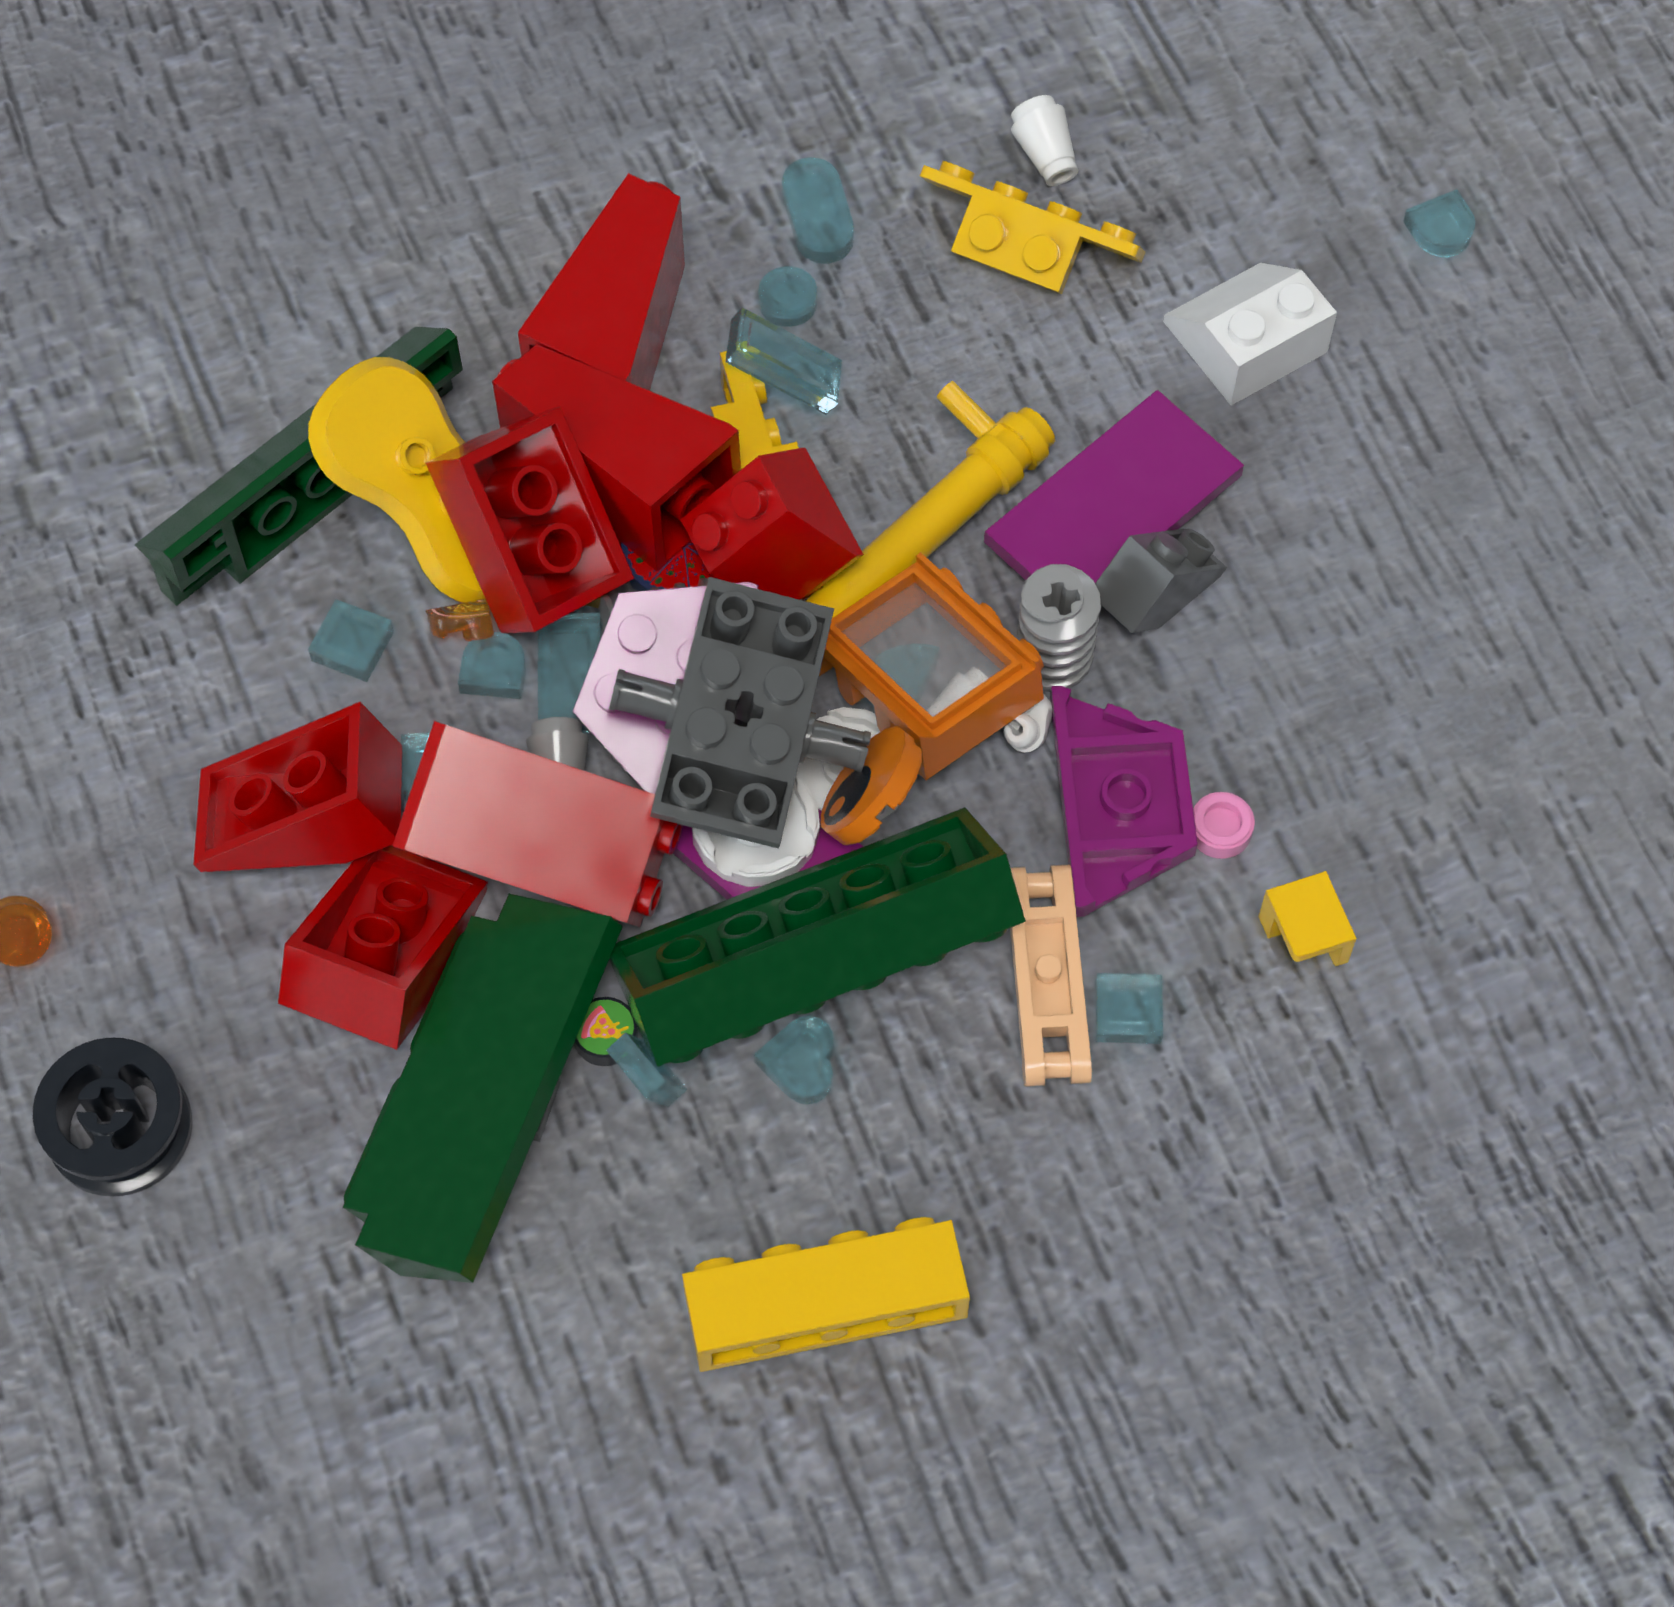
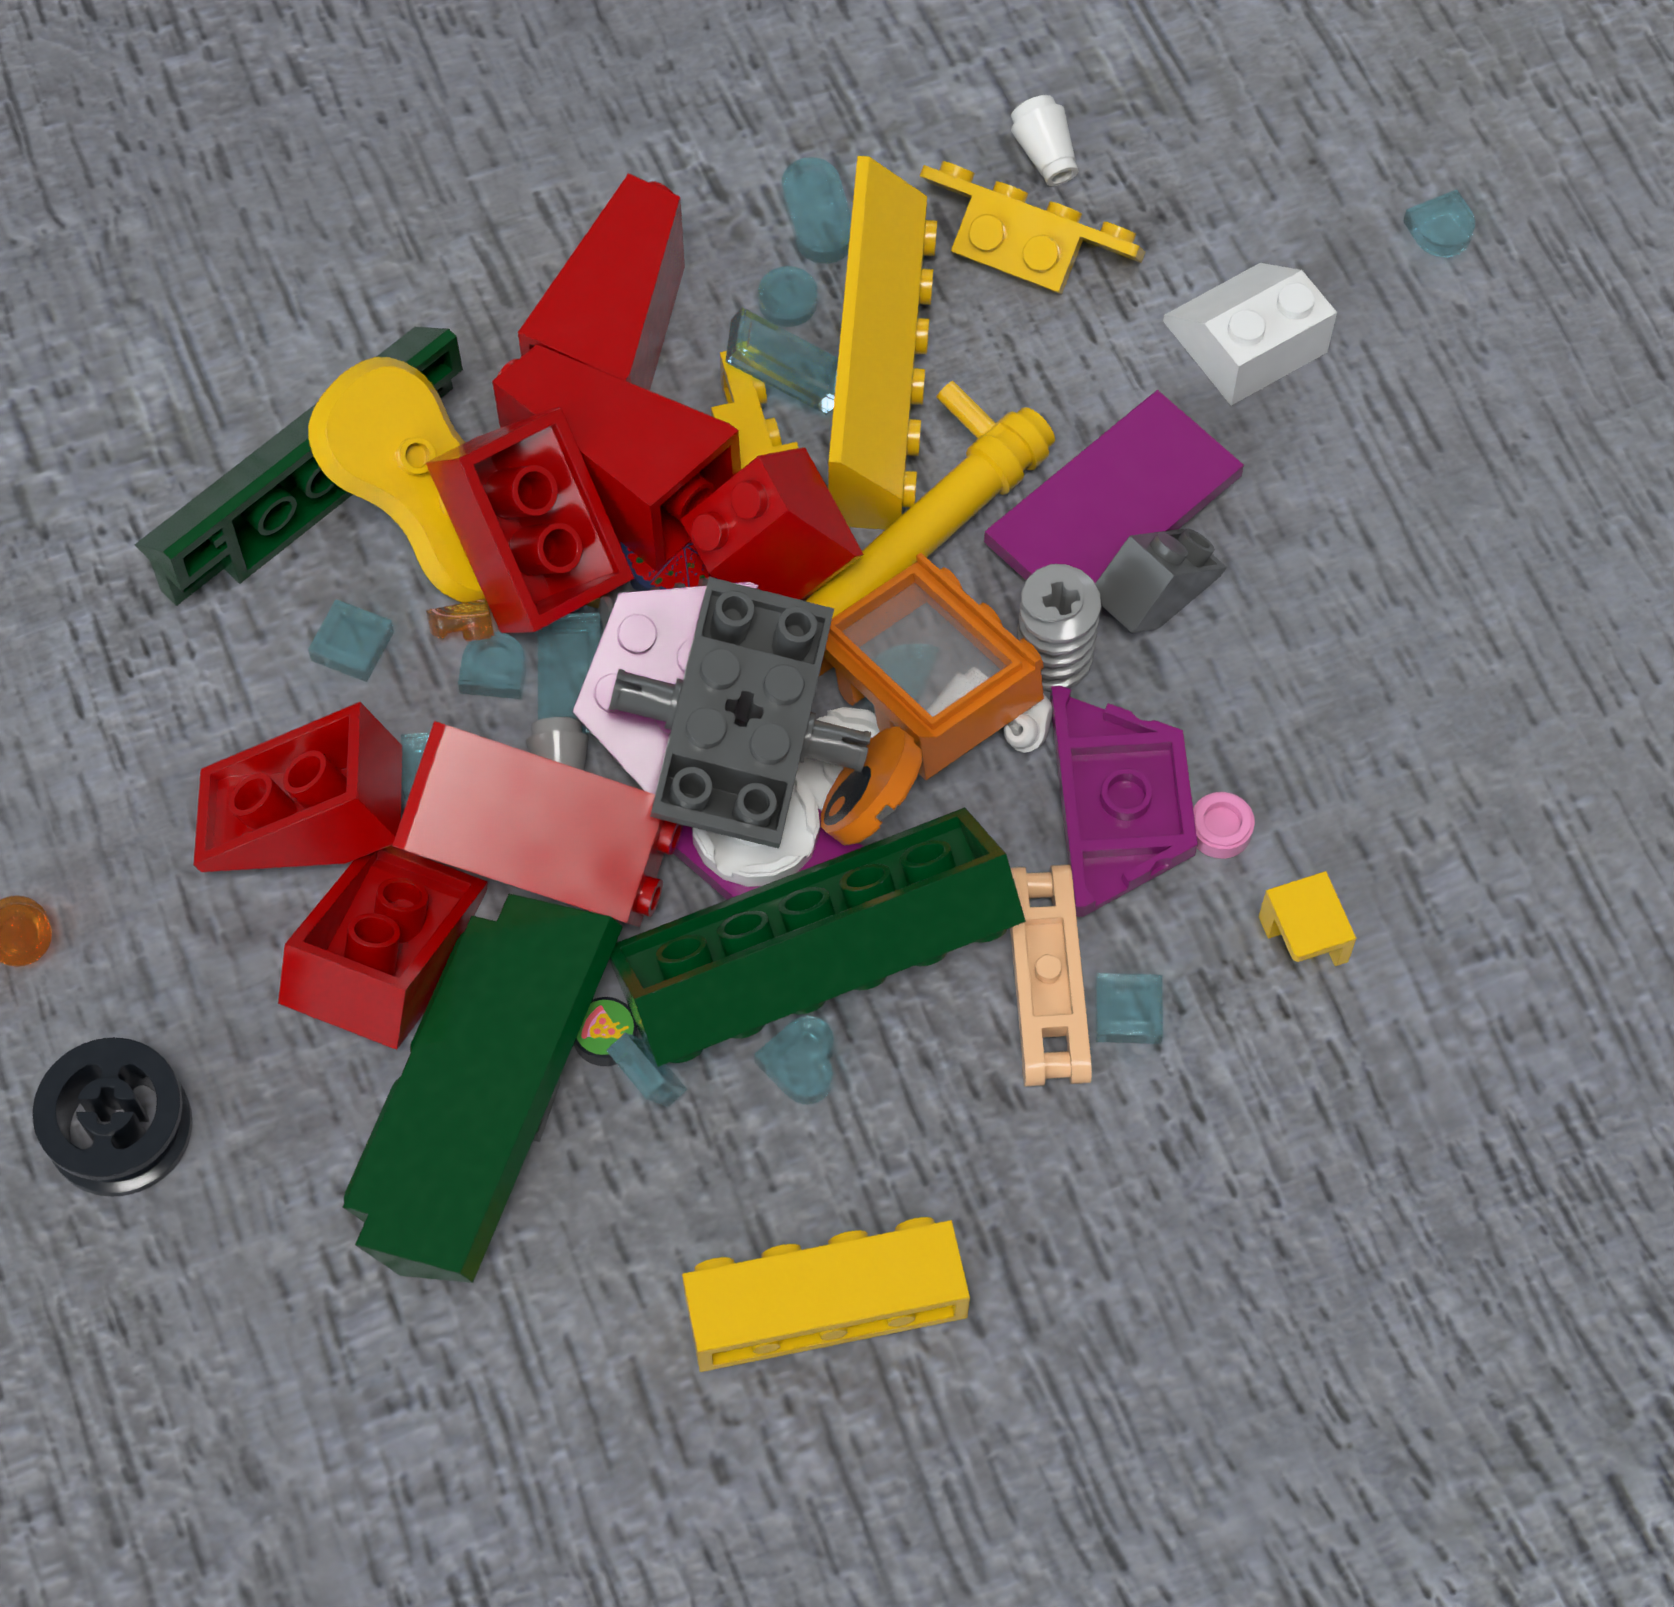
(879, 349): none -> yellow slope

